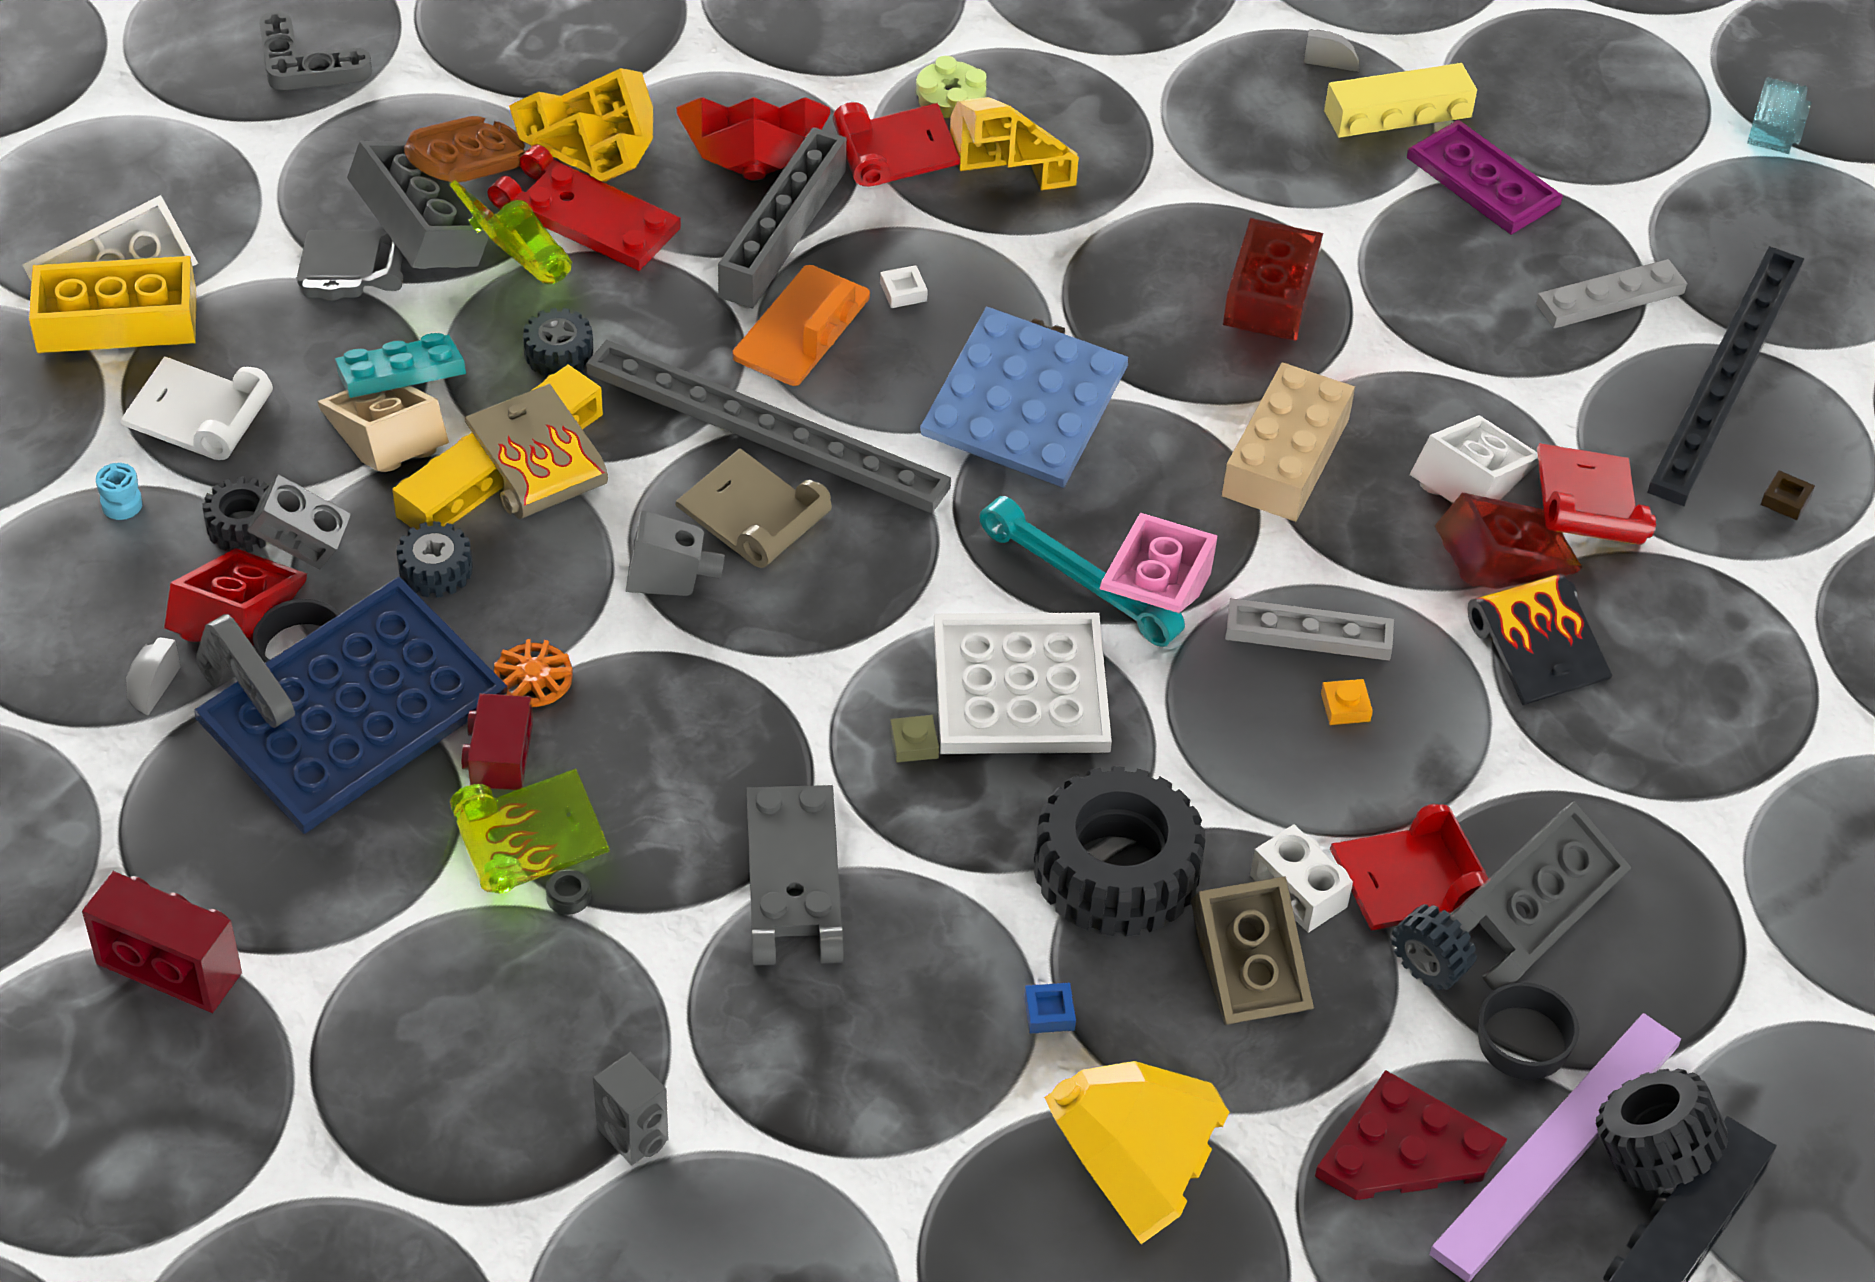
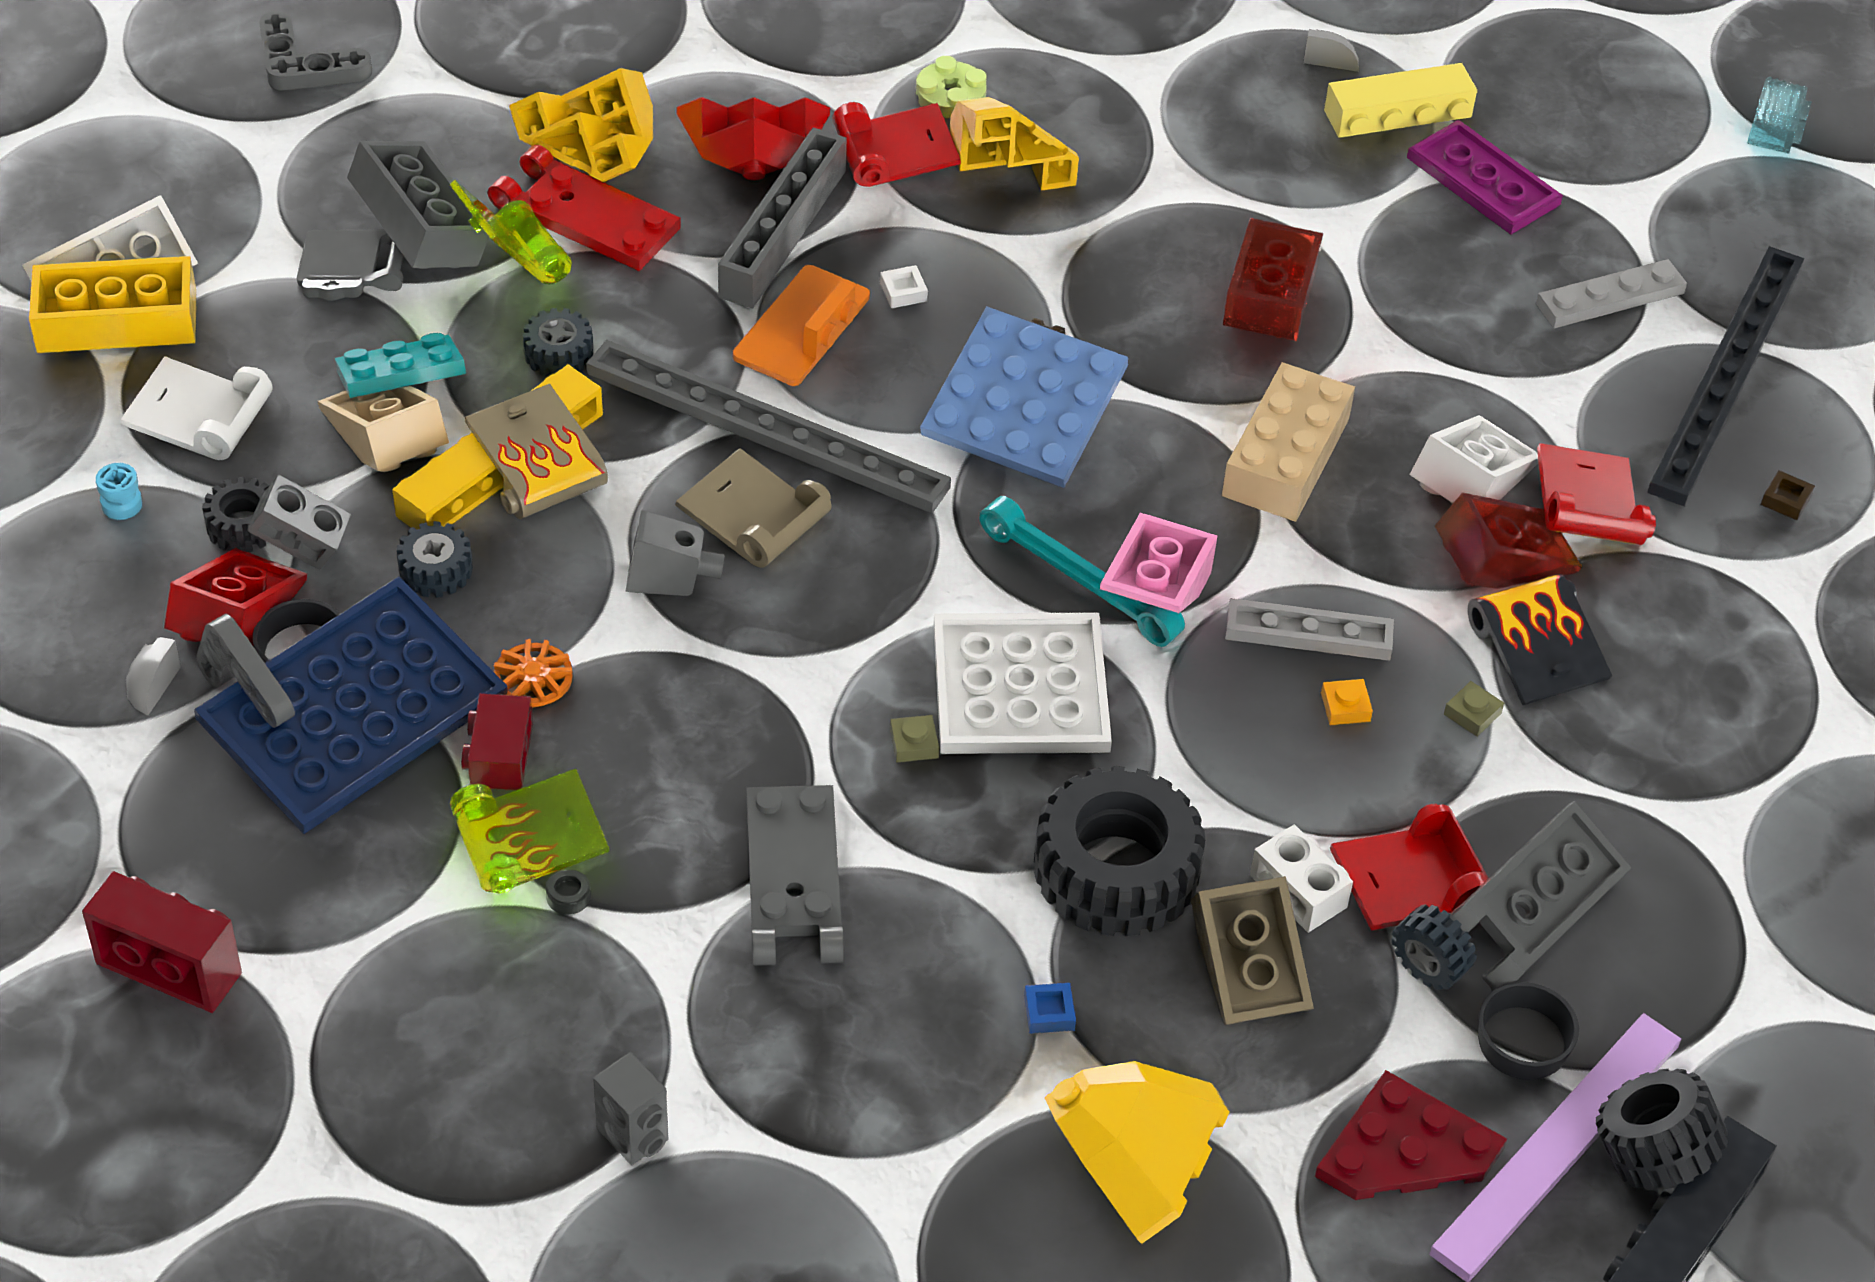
(464, 149): dark orange tile -> none
(1474, 708): none -> olive plate

